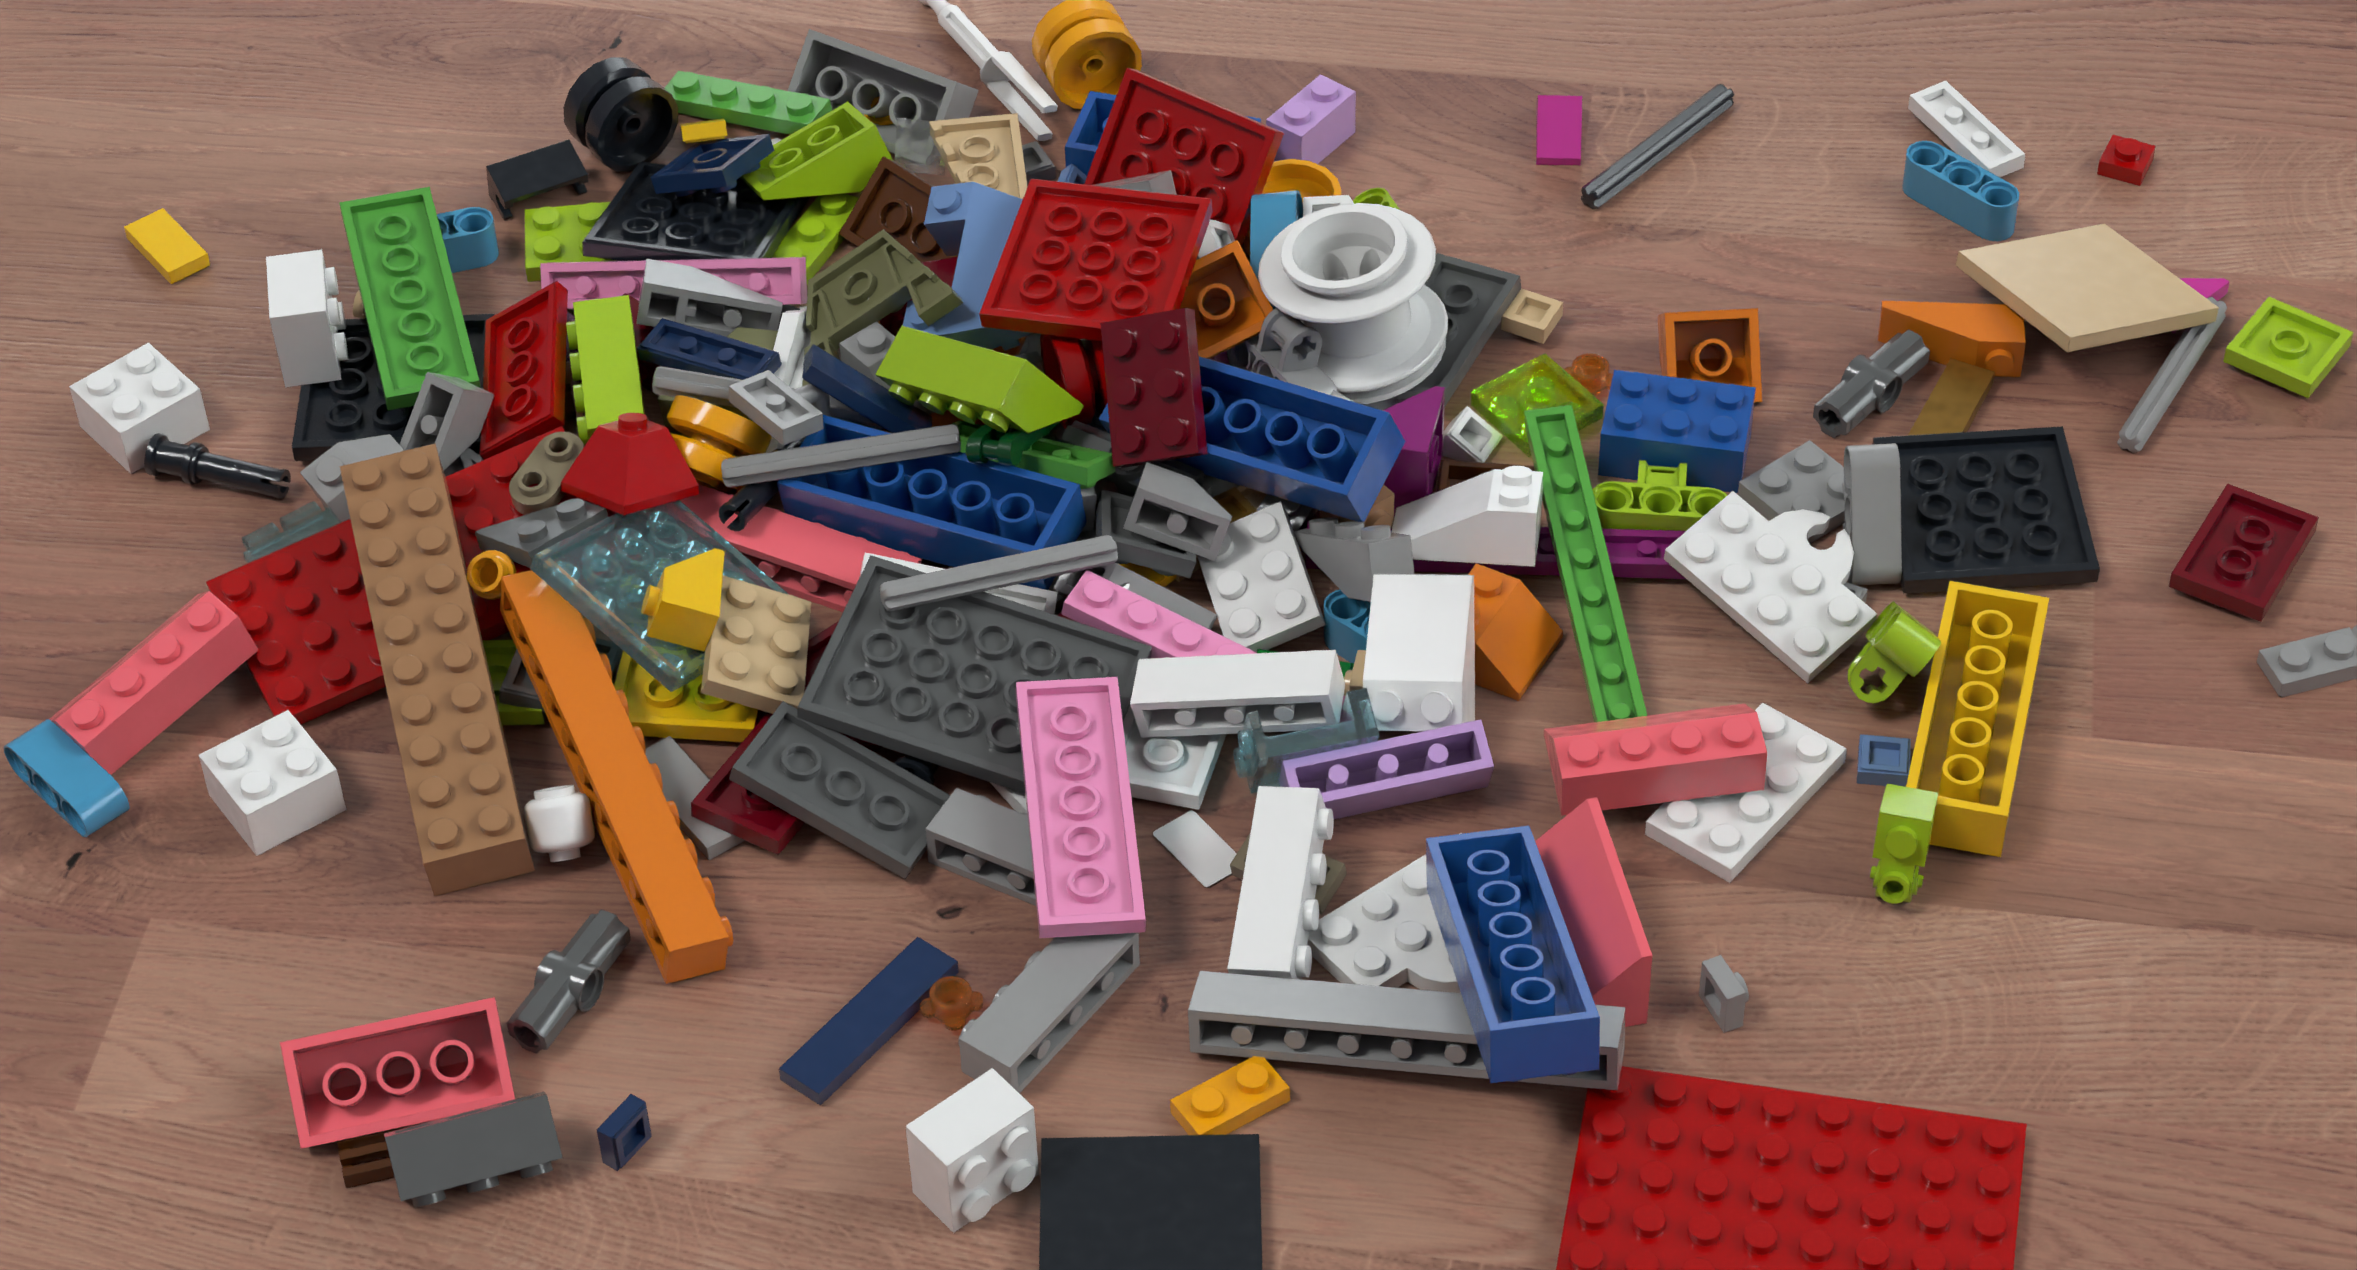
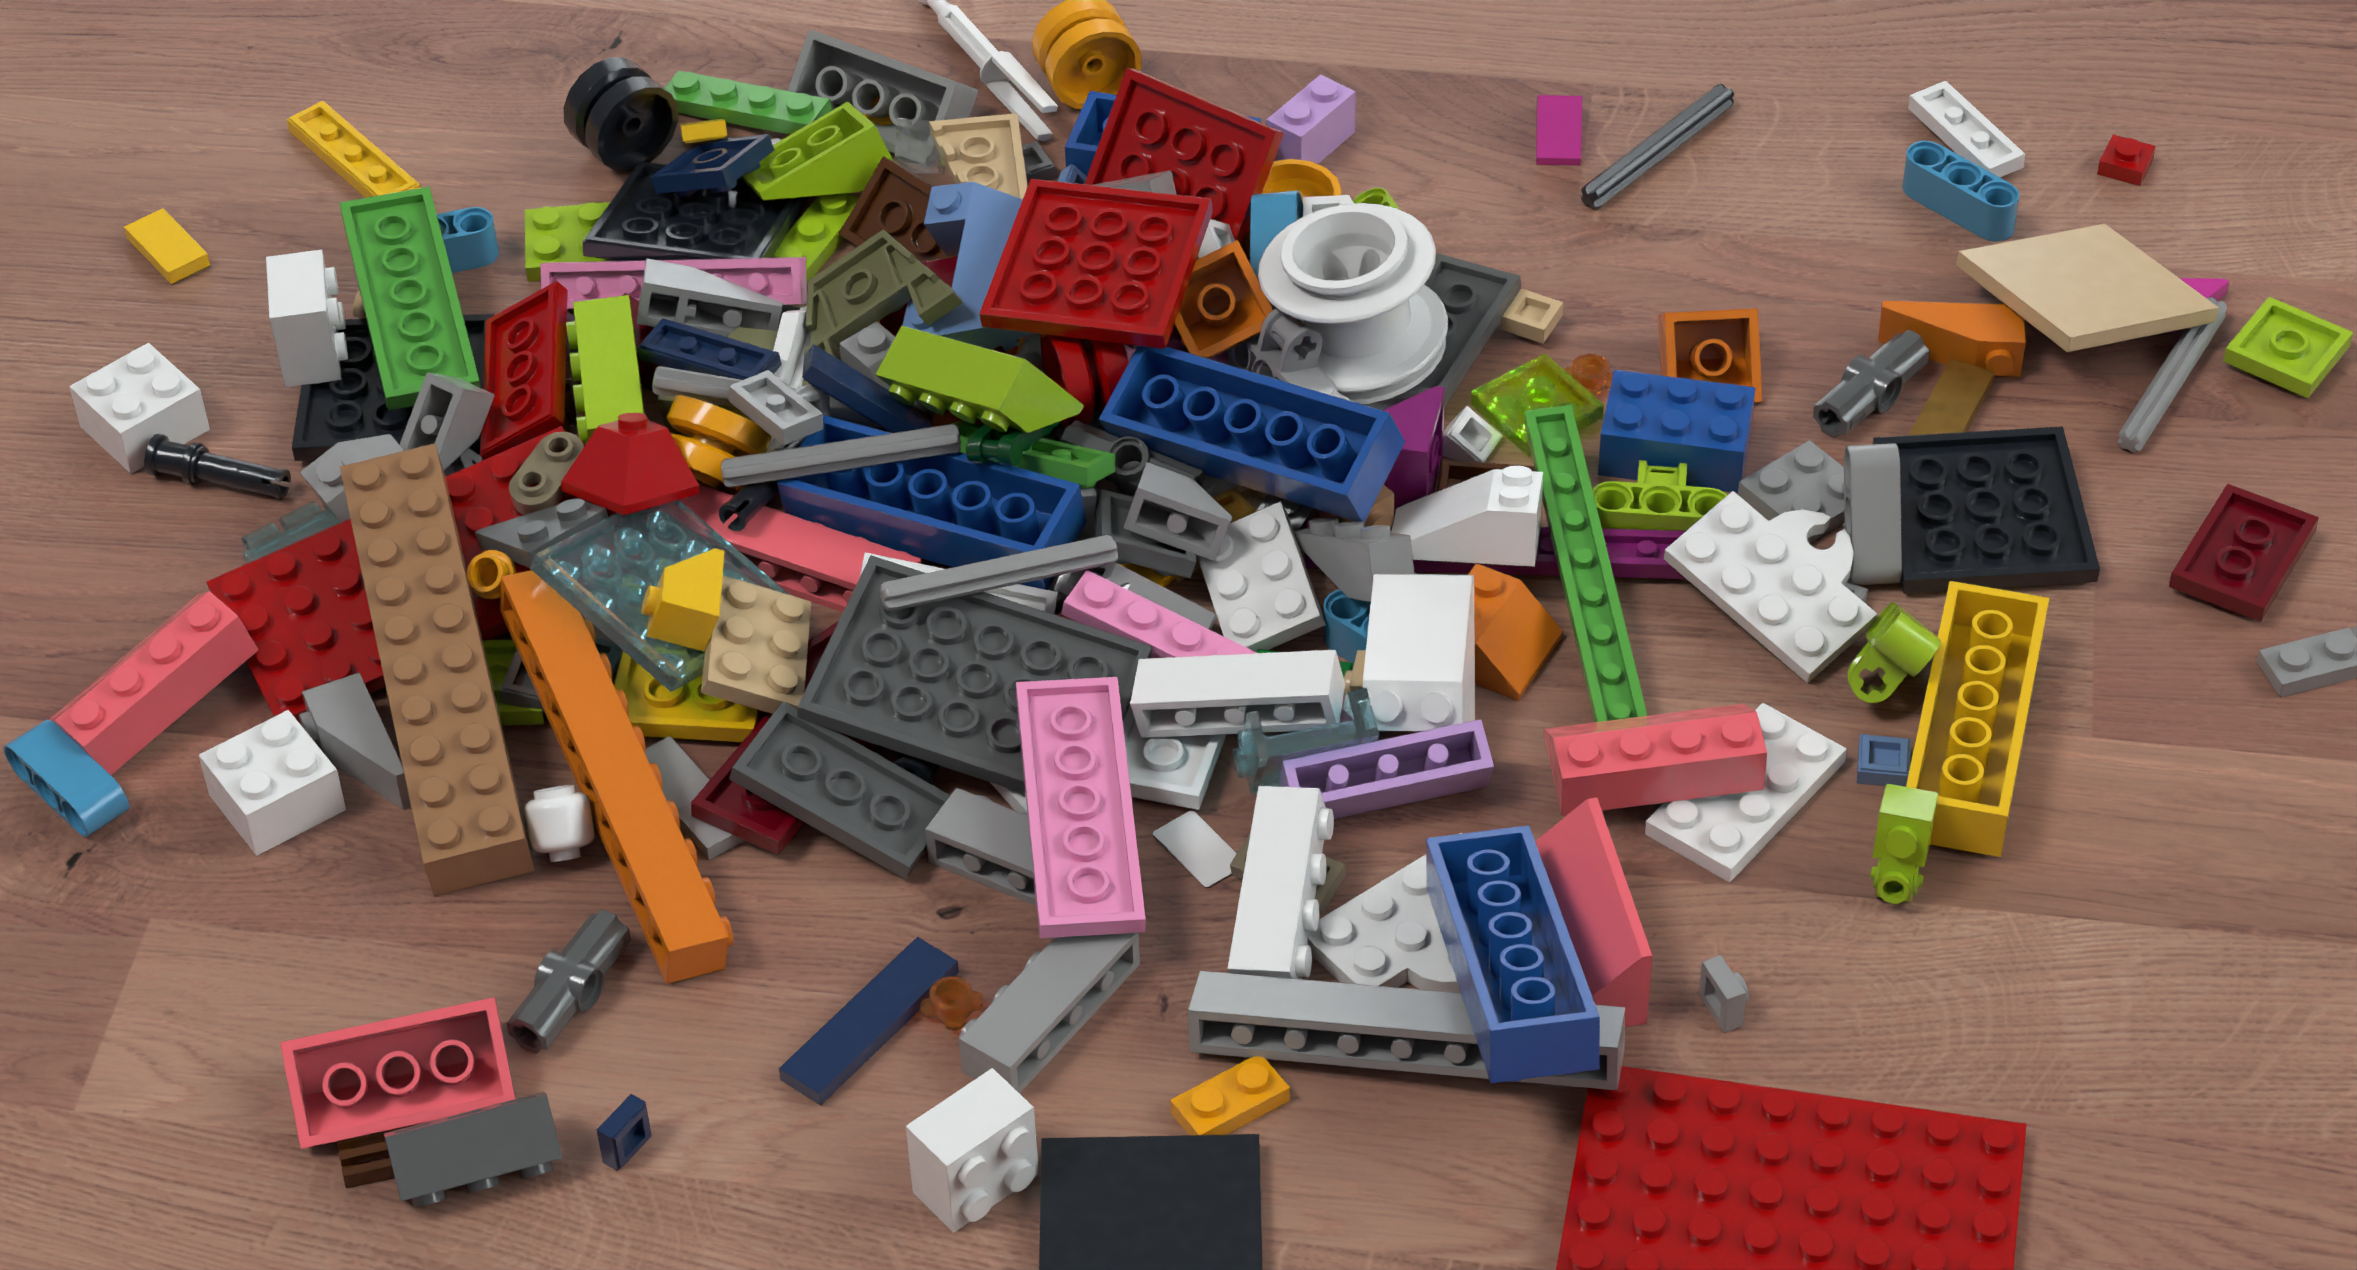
(349, 152): none -> yellow tile
(354, 737): none -> light grey slope
(534, 175): black hinge -> none
(1153, 388): dark red plate -> none

